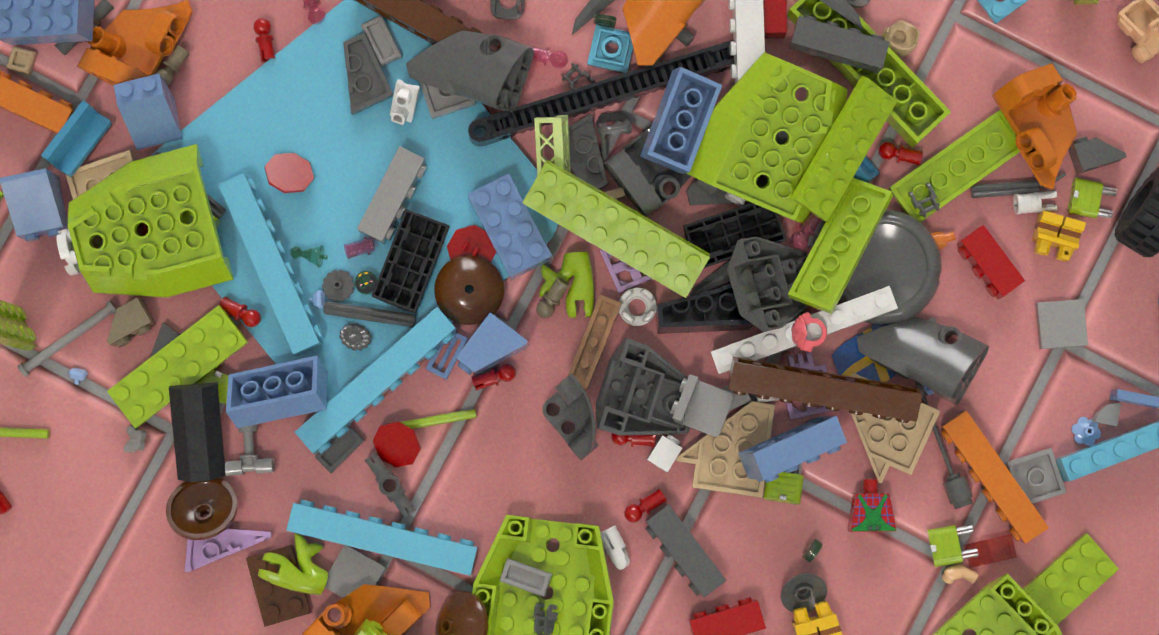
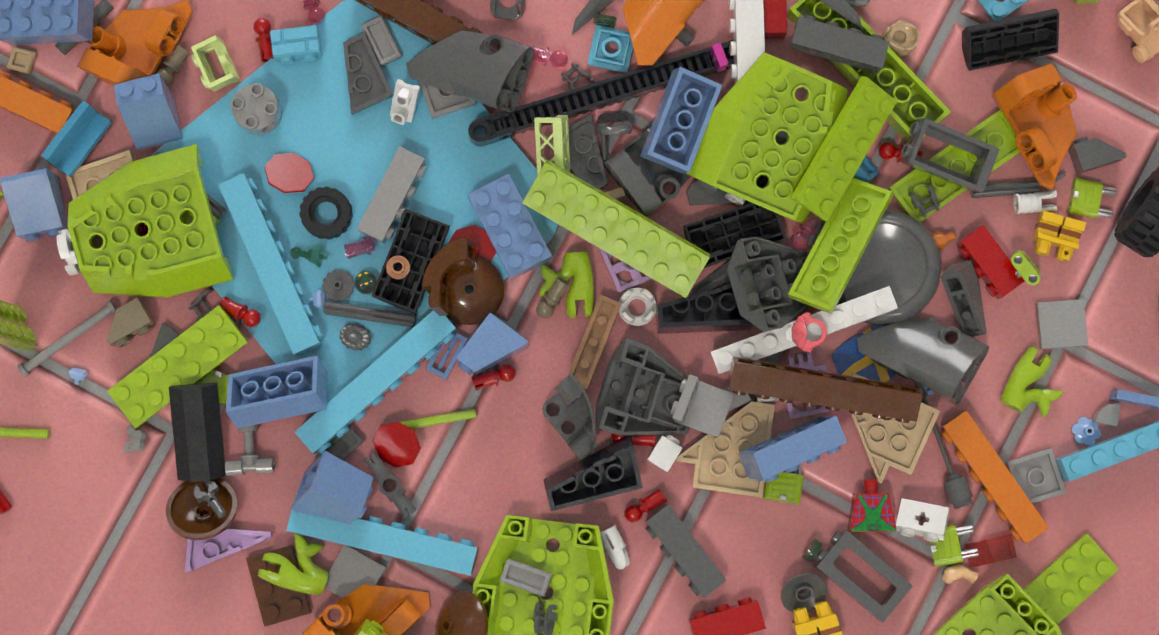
(200, 60): none -> yellowish green window
(200, 300): none -> dark grey piece
(210, 498): none -> dark grey bar
(256, 109): none -> light grey brick
(296, 44): none -> medium azure brick
(319, 196): none -> black tyre
(333, 490): none -> medium blue slope
(398, 274): none -> nougat plate
(443, 269): none -> reddish brown arch
(595, 477): none -> black wedge
(718, 57): none -> dark pink tile
(825, 564): none -> dark grey piece
(912, 512): none -> white brick
(965, 297): none -> dark grey slope
(985, 154): none -> dark grey piece
(1011, 39): none -> black piece
(1022, 376): none -> lime piece
(1026, 268): none -> lime piece

